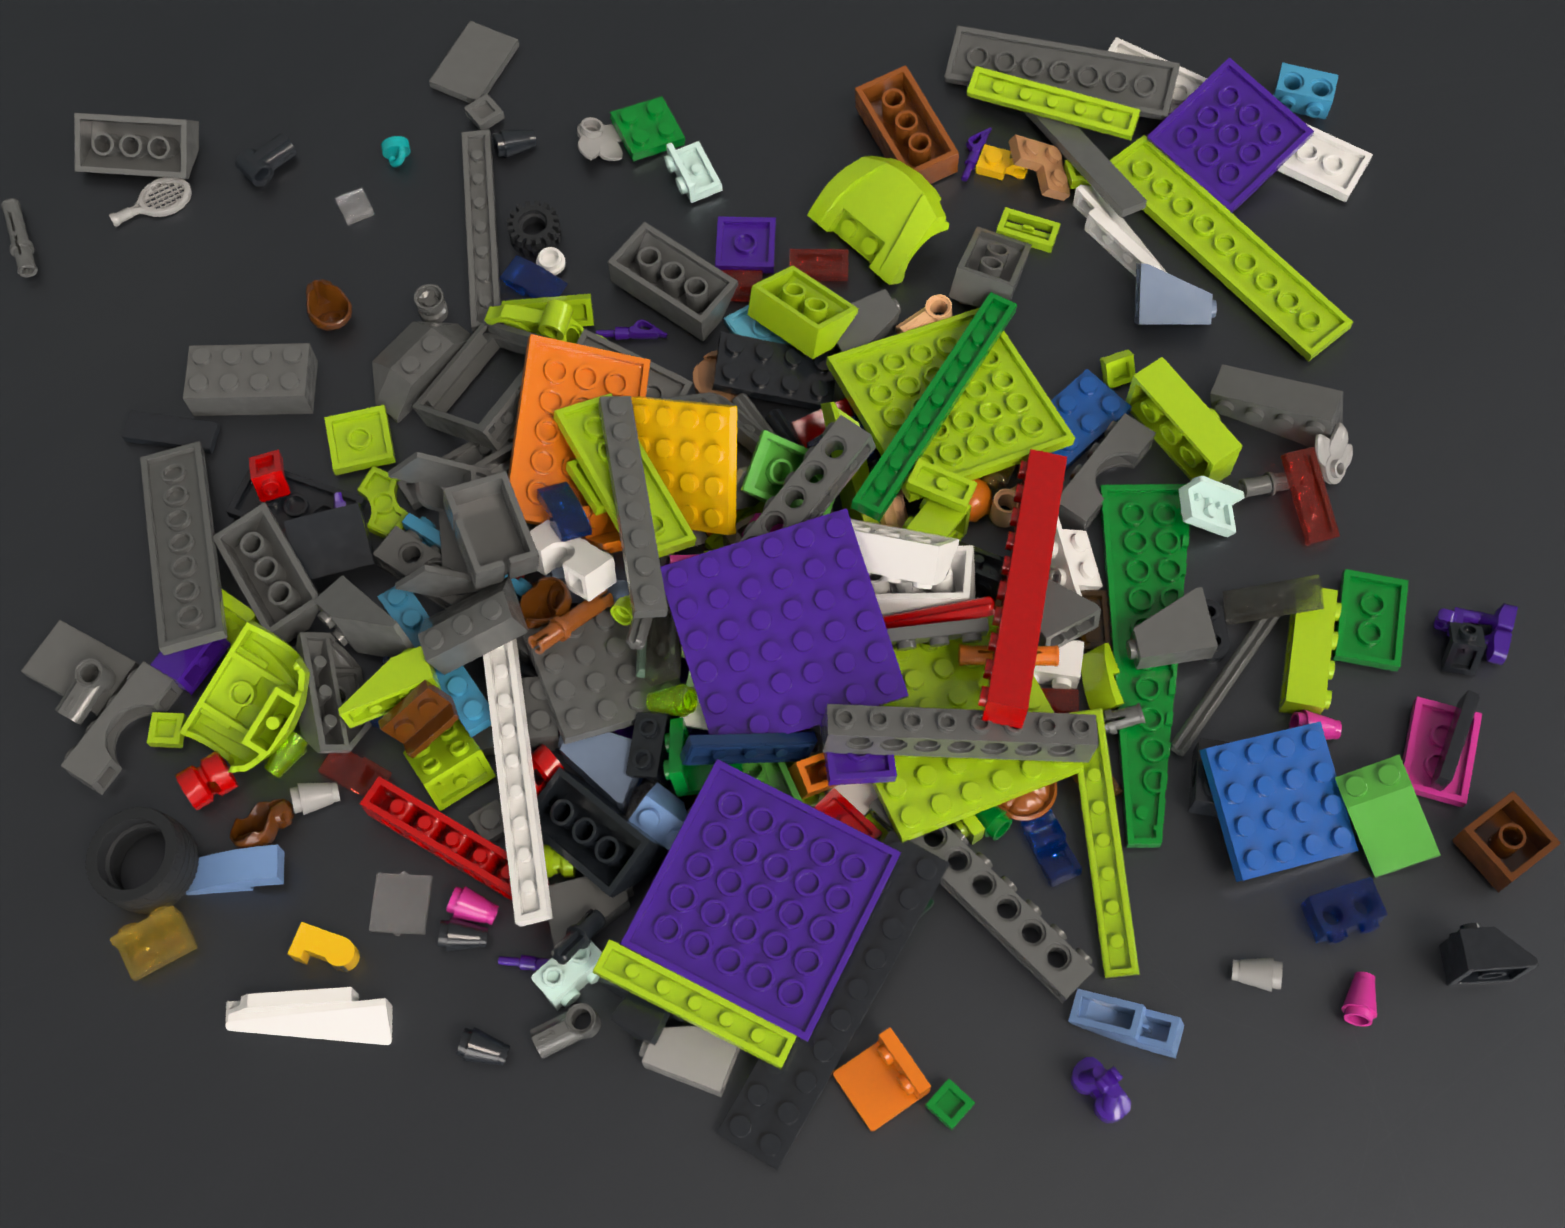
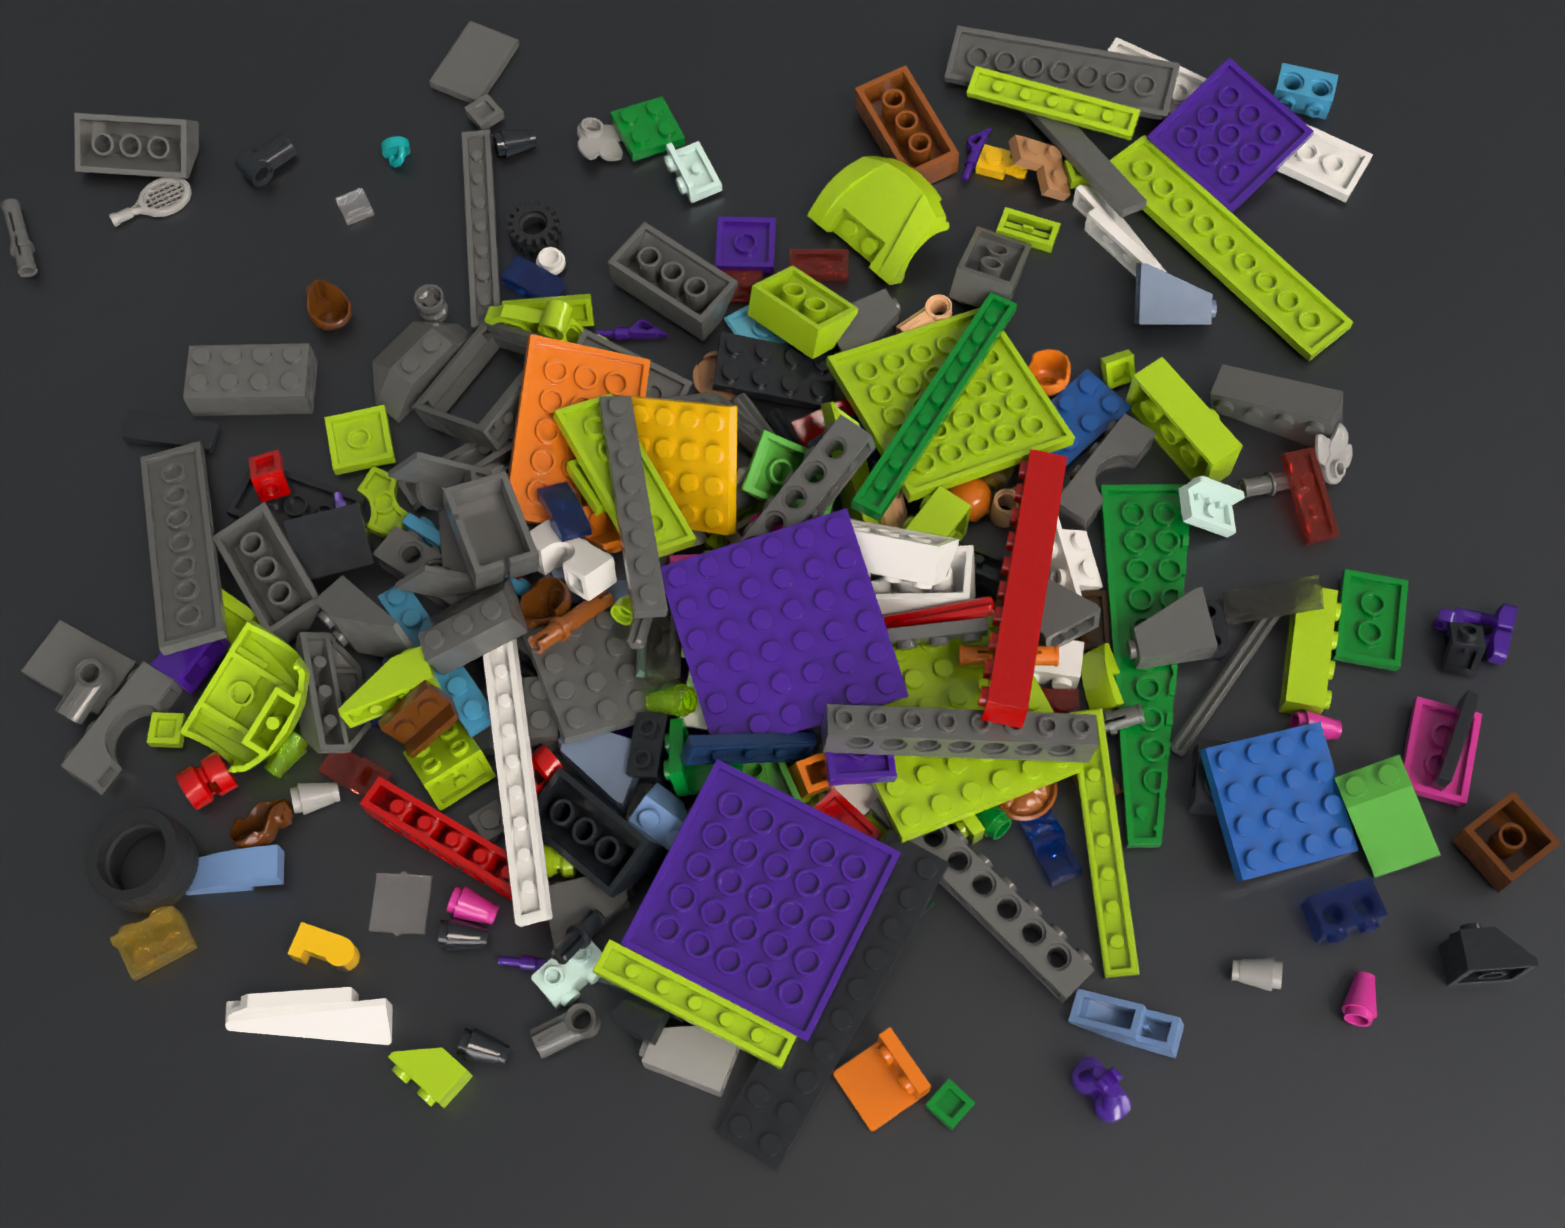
(434, 1071): none -> lime slope
(941, 485): lime plate -> none
(1051, 370): none -> orange hair

